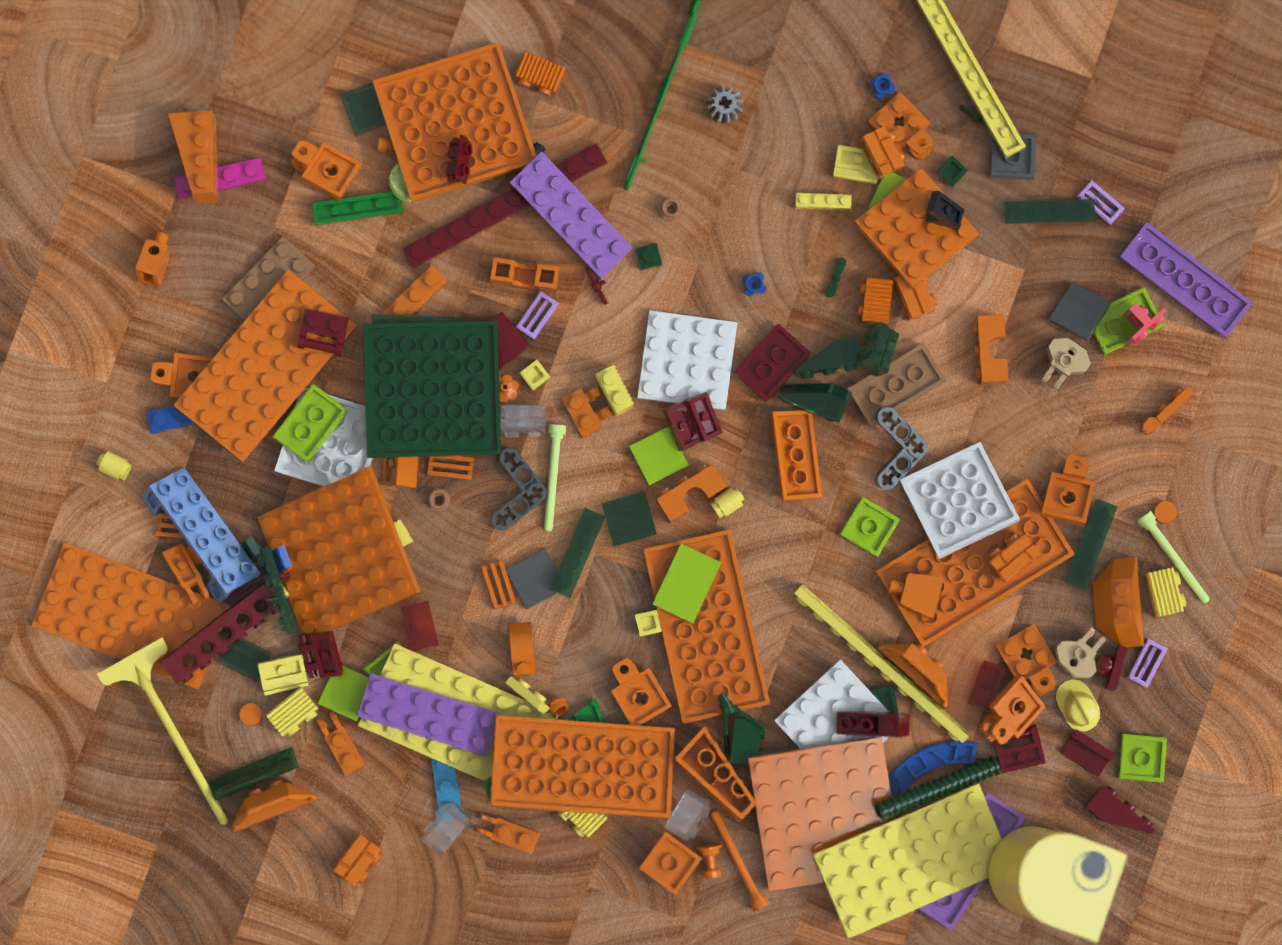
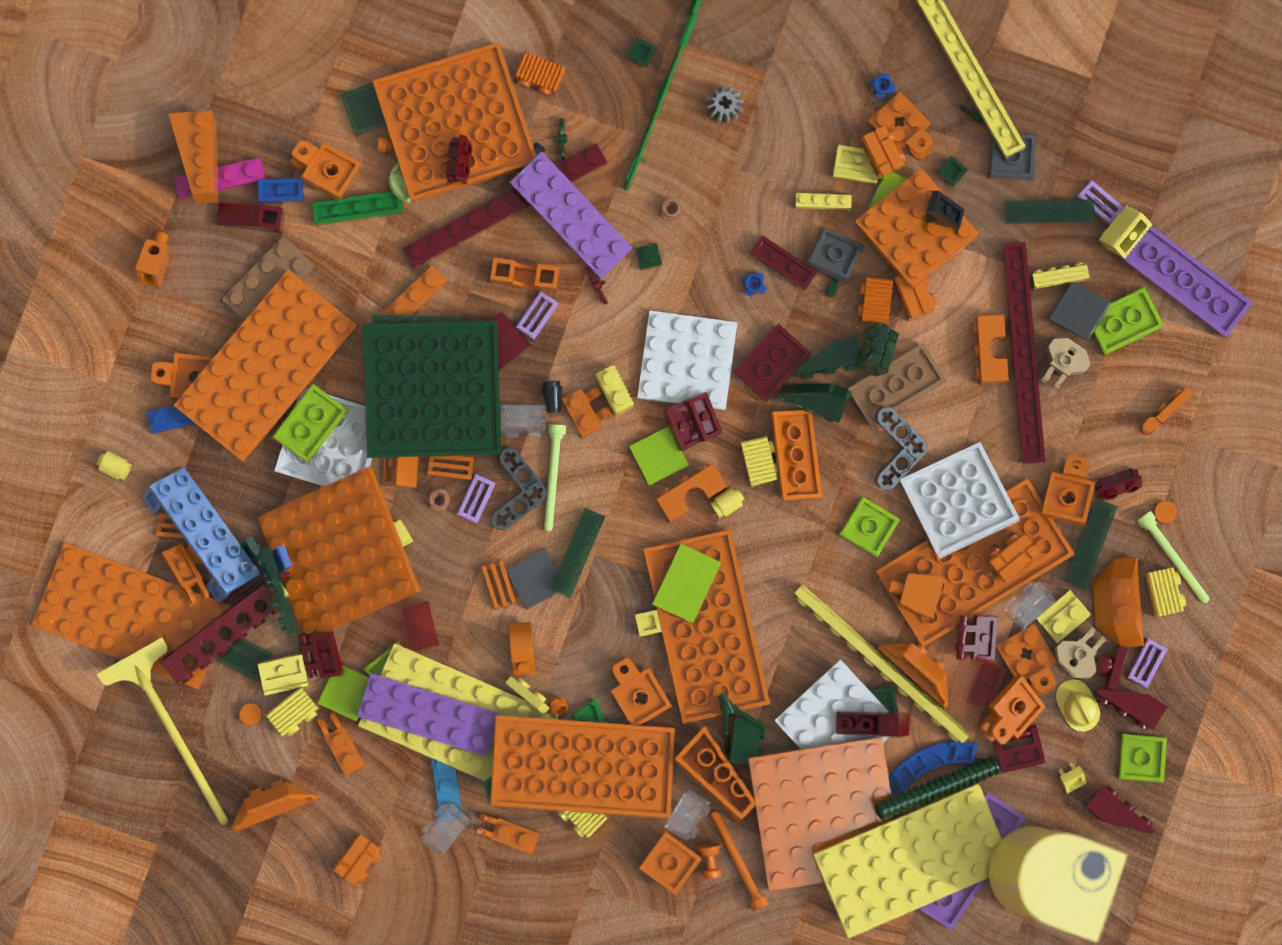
(251, 217): none -> dark red slope
(253, 773): clear green plate -> none
(280, 190): none -> blue plate
(323, 325): dark red plate -> none
(484, 481): none -> lavender tile
(511, 391): orange plant -> none
(534, 375): light yellow tile -> none
(552, 396): none -> black cone
(562, 138): none -> dark green piece
(629, 519): clear green tile -> none
(642, 53): none -> dark green plate
(759, 461): none -> light yellow brick
(783, 262): none -> dark red plate
(835, 255): none -> dark grey tile
(983, 637): none -> plate
(1024, 353): none -> dark red plate
(1029, 605): none -> clear brick
(1060, 276): none -> light yellow piece
(1063, 616): none -> light yellow plate
(1072, 779): none -> light yellow tile
(1087, 752): dark red panel -> none
(1125, 231): none -> light yellow brick
(1128, 482): none -> dark red hinge
(1140, 707): none -> dark red slope
(1141, 322): coral bracket -> none

